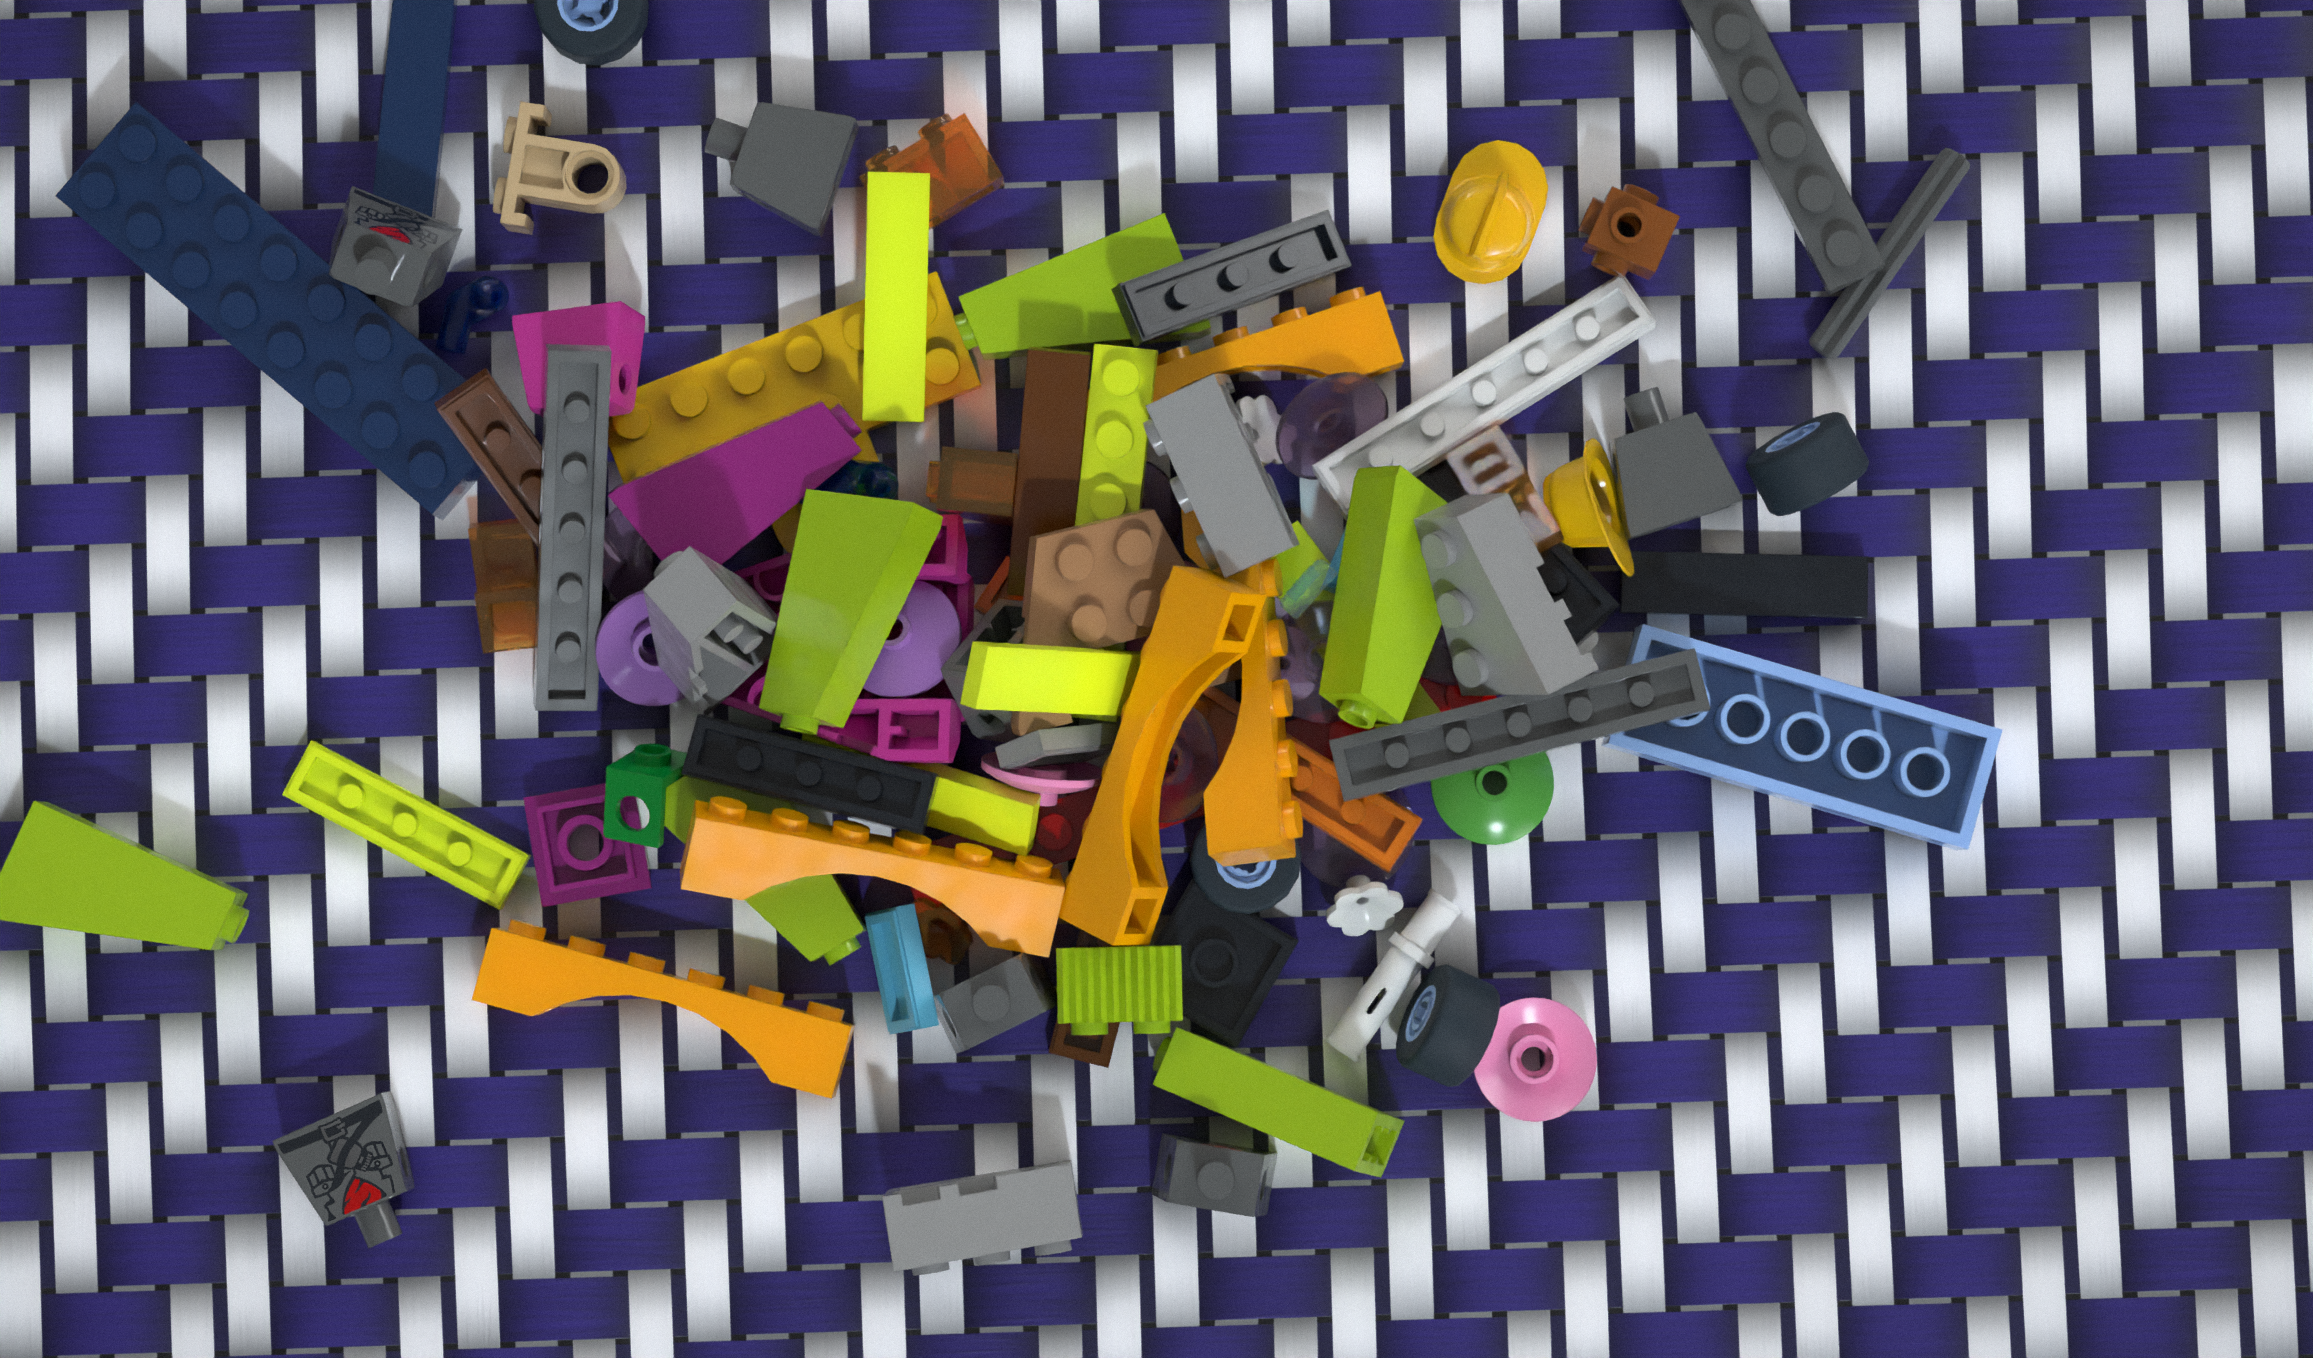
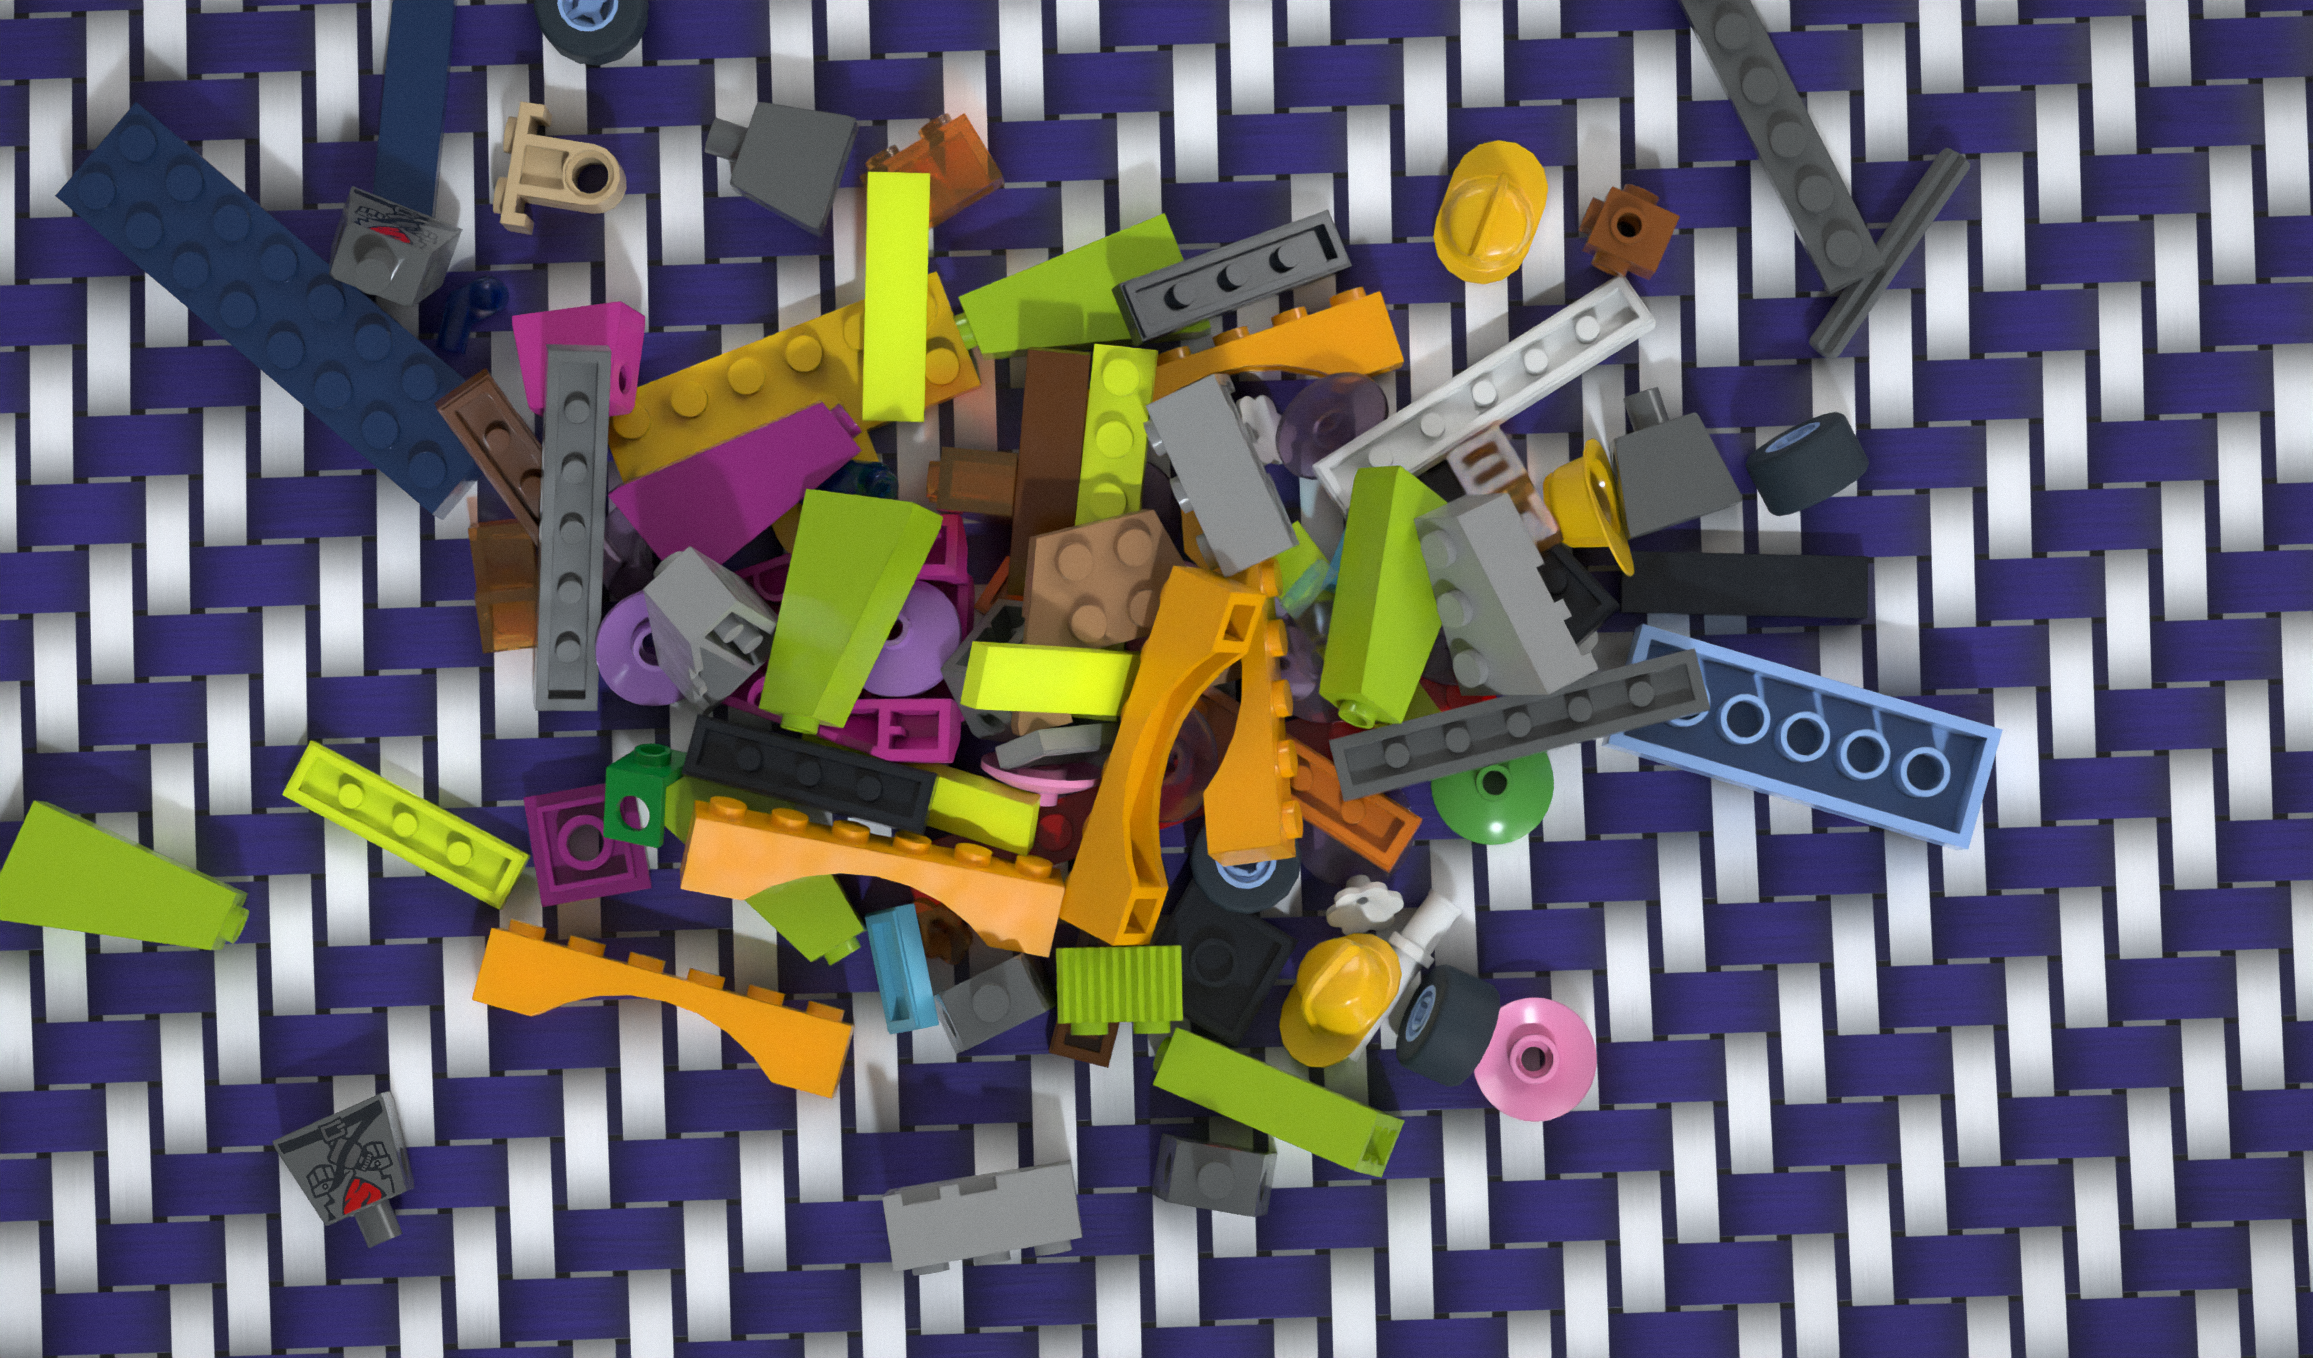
(1338, 998): none -> yellow piece

